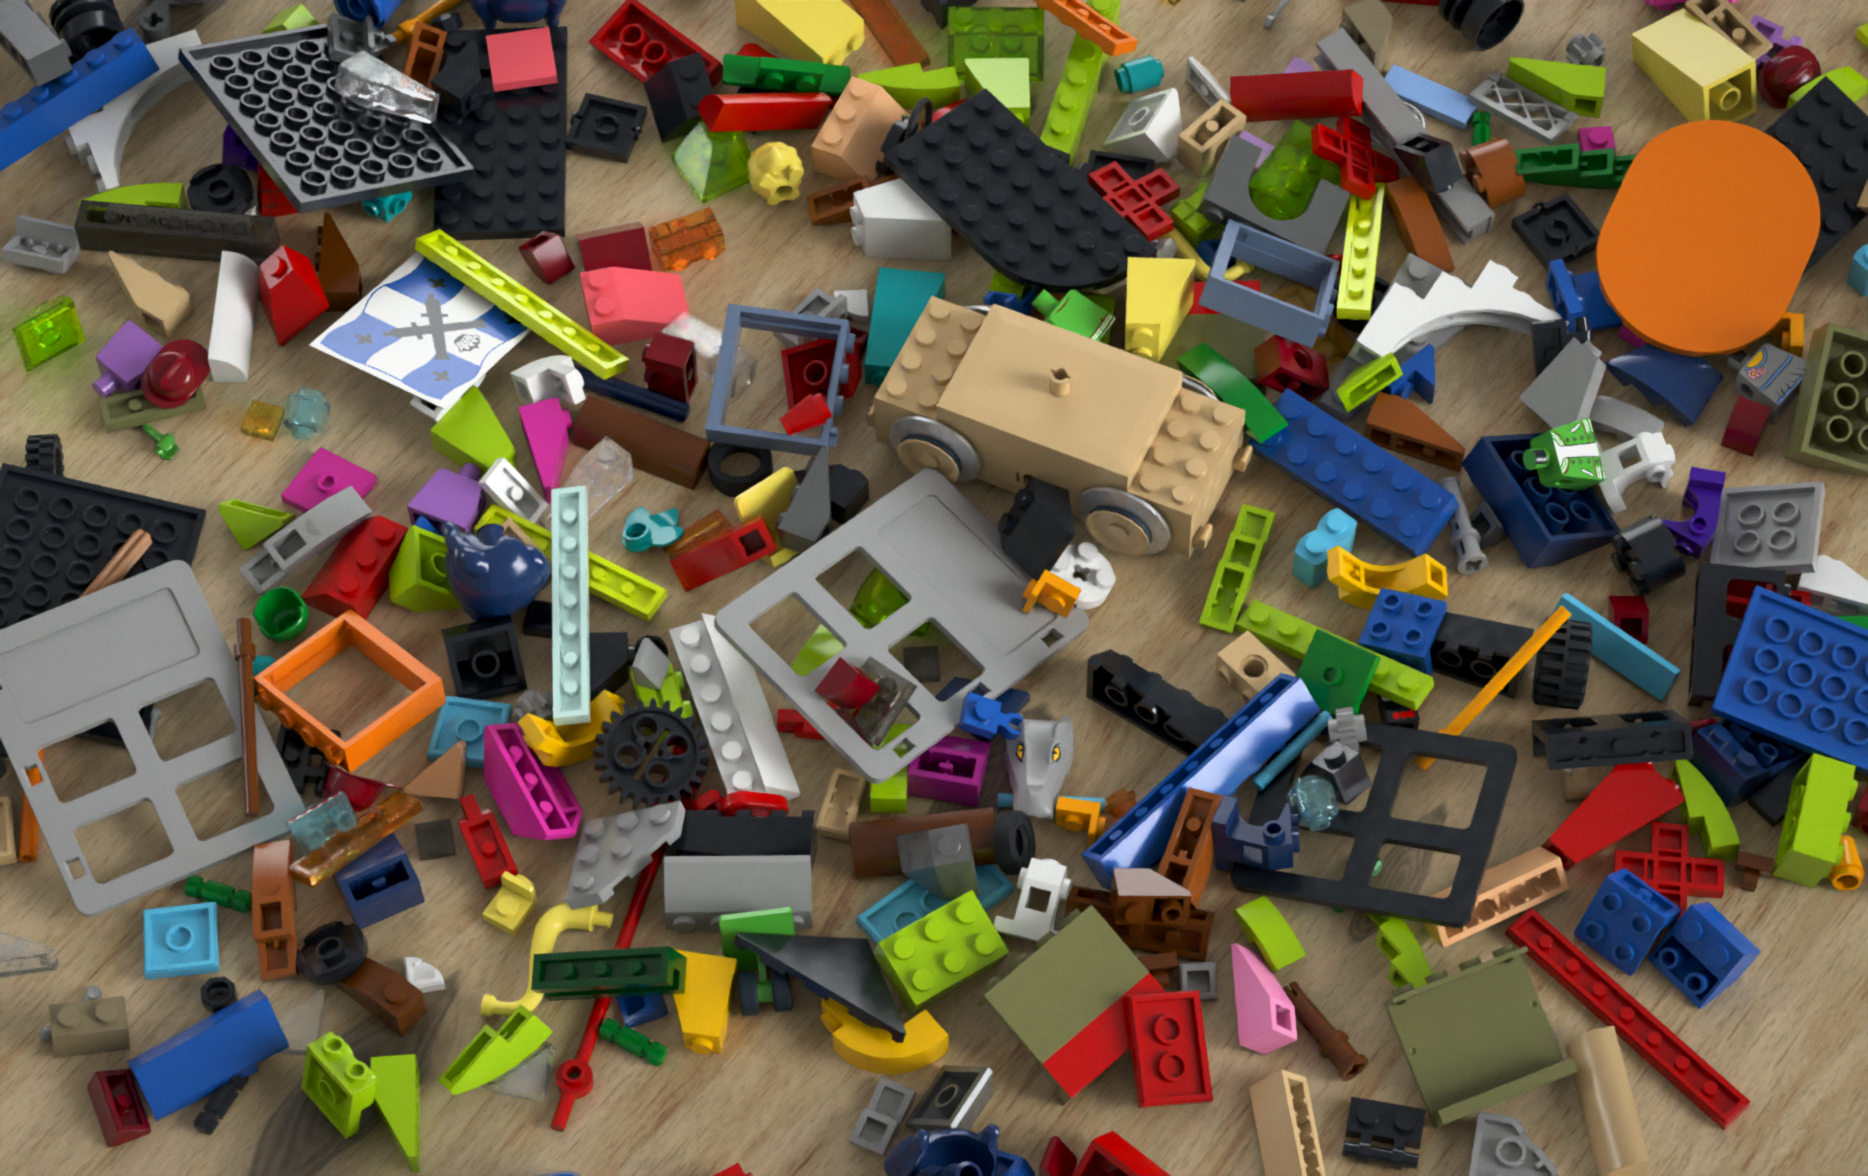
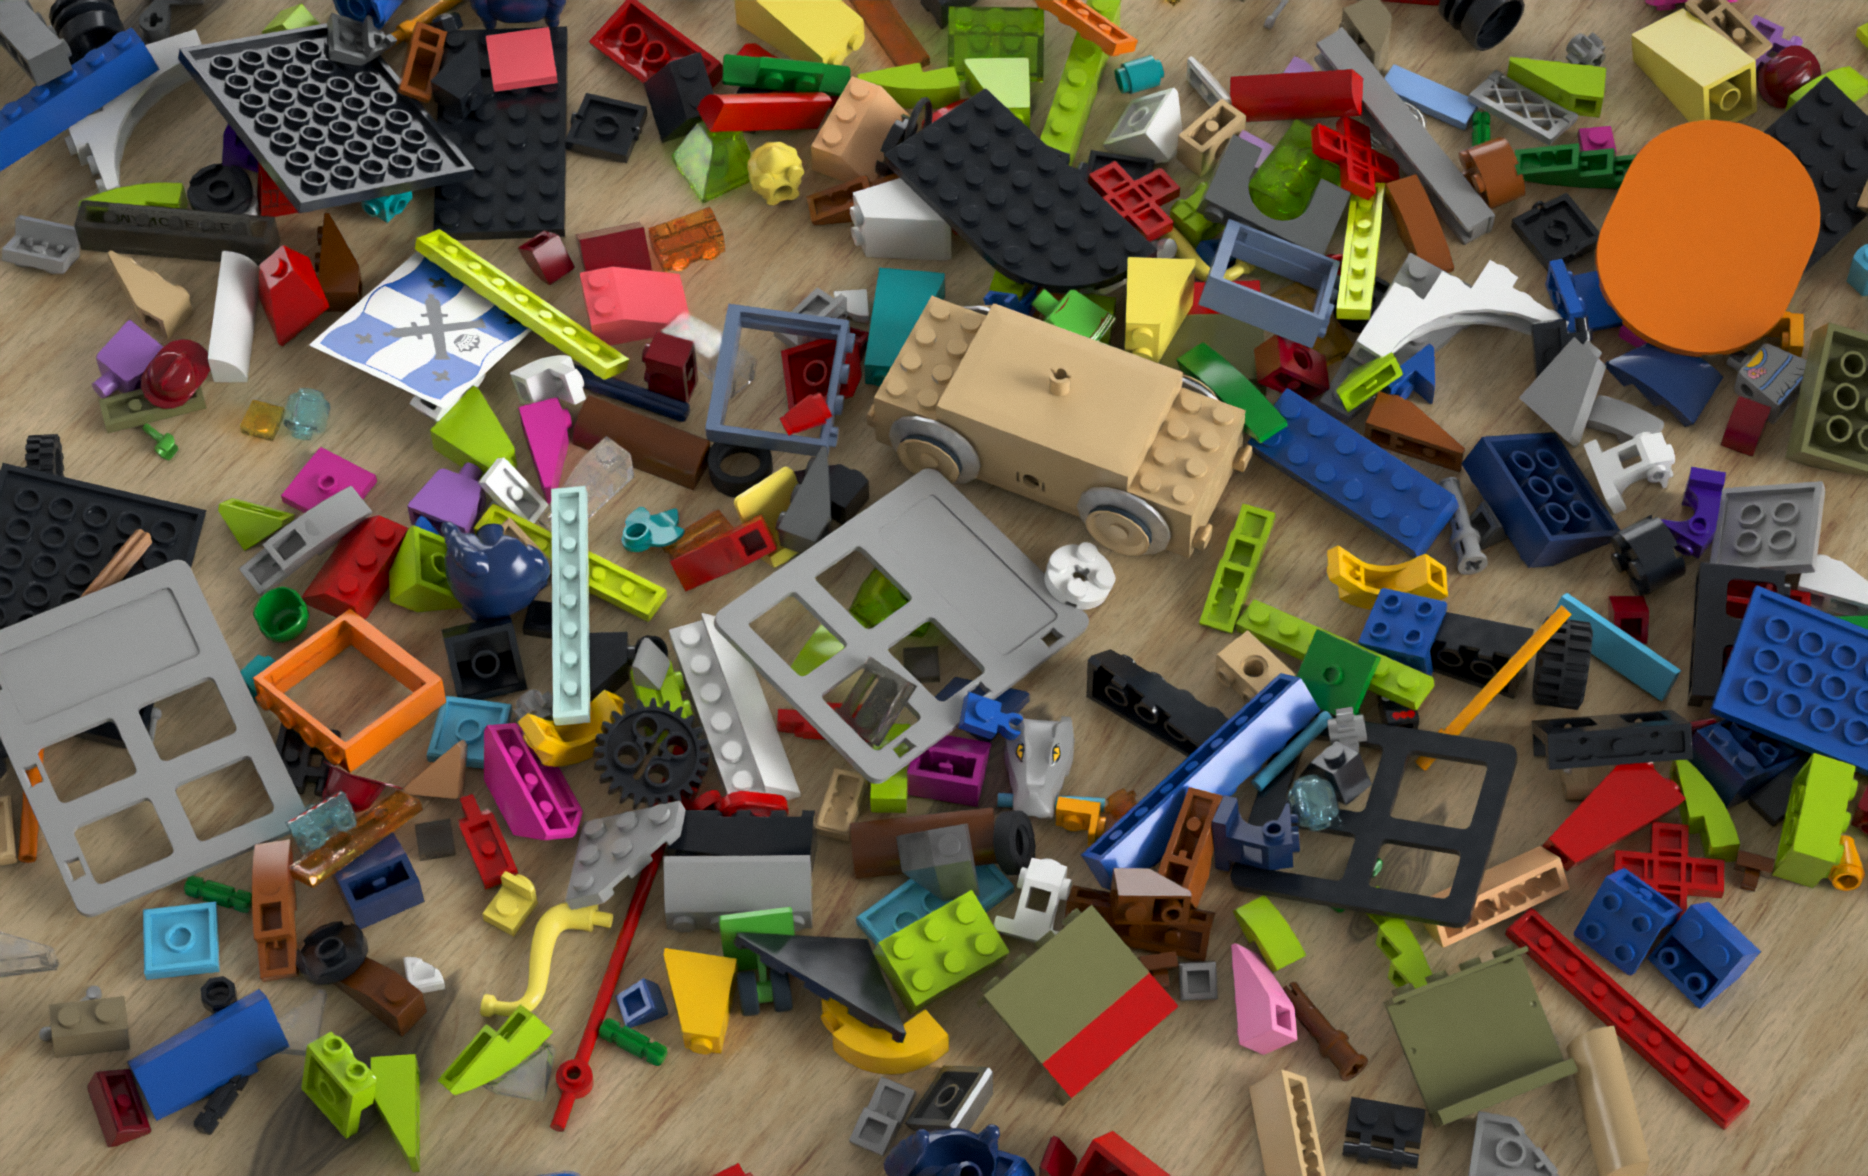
(48, 332): clear neon green slope -> none
(245, 655): reddish brown bar -> none
(384, 89): clear slope -> none
(609, 973): dark green brick -> none
(847, 685): dark red brick -> none
(1037, 526): black slope -> none
(1051, 592): light orange bracket -> none
(1168, 1049): red tile -> none
(1311, 551): medium azure brick -> none
(1430, 161): black slope -> none
(1566, 457): bright green torso -> none

